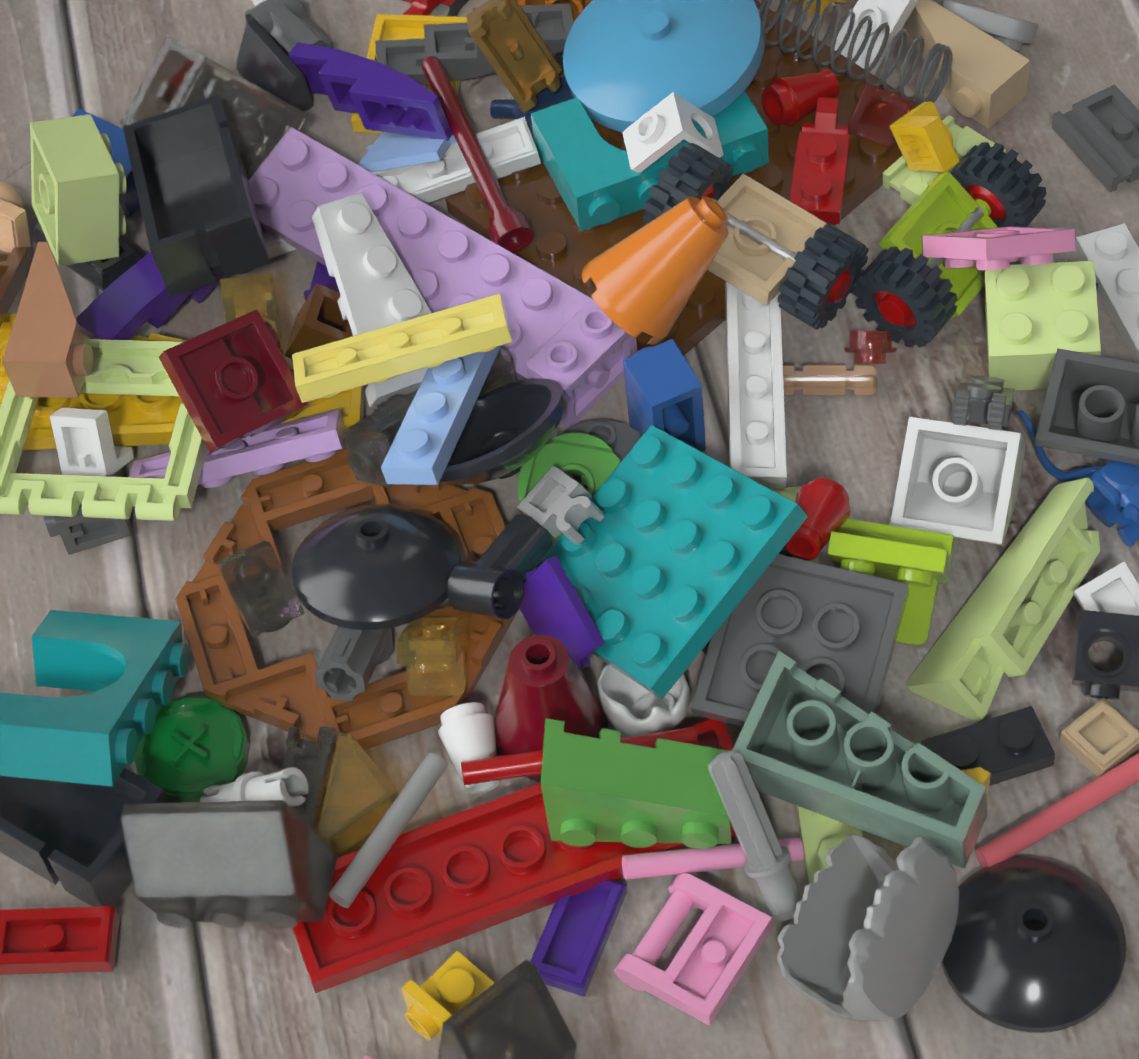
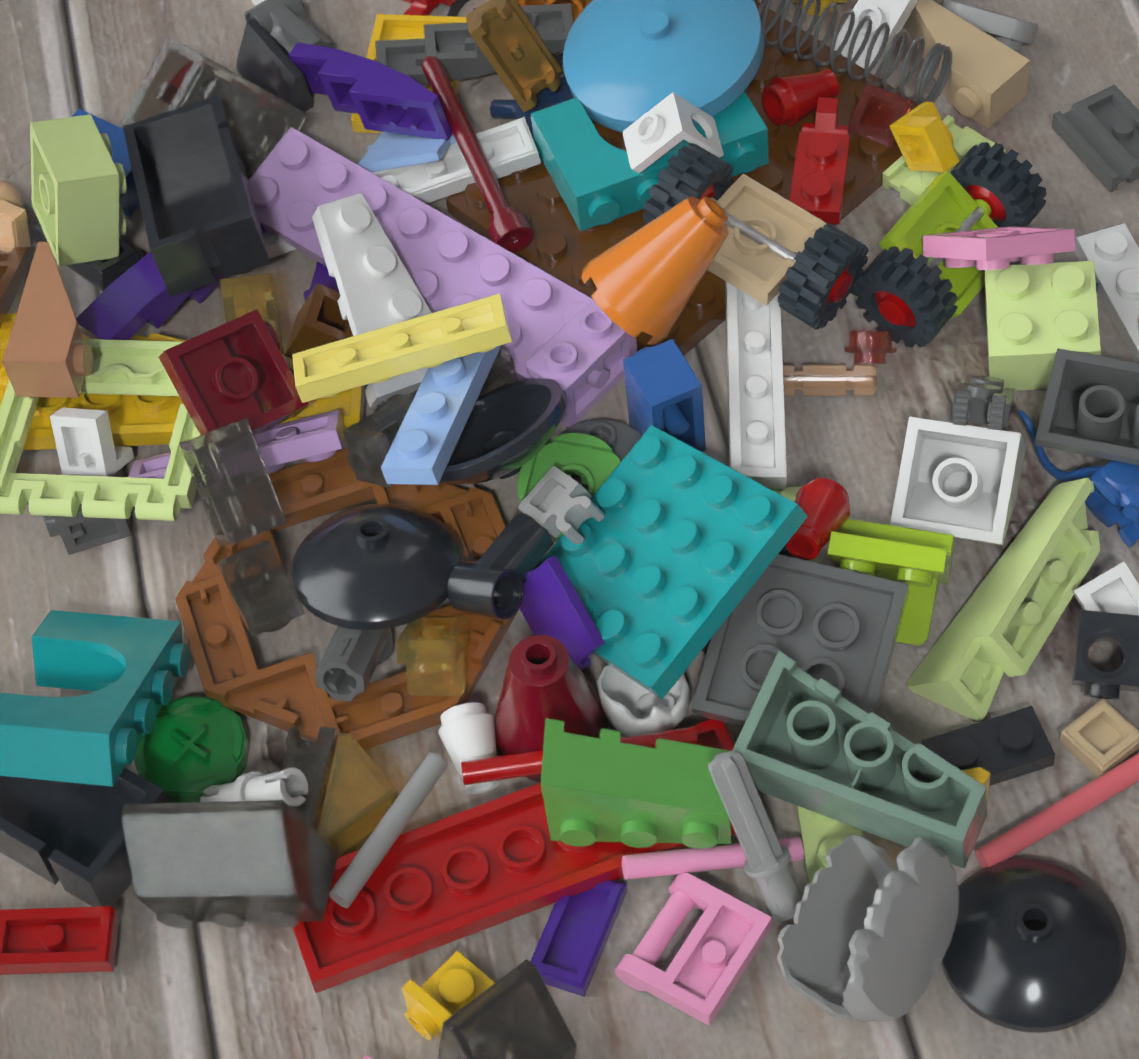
(233, 482): none -> clear smoke hinge

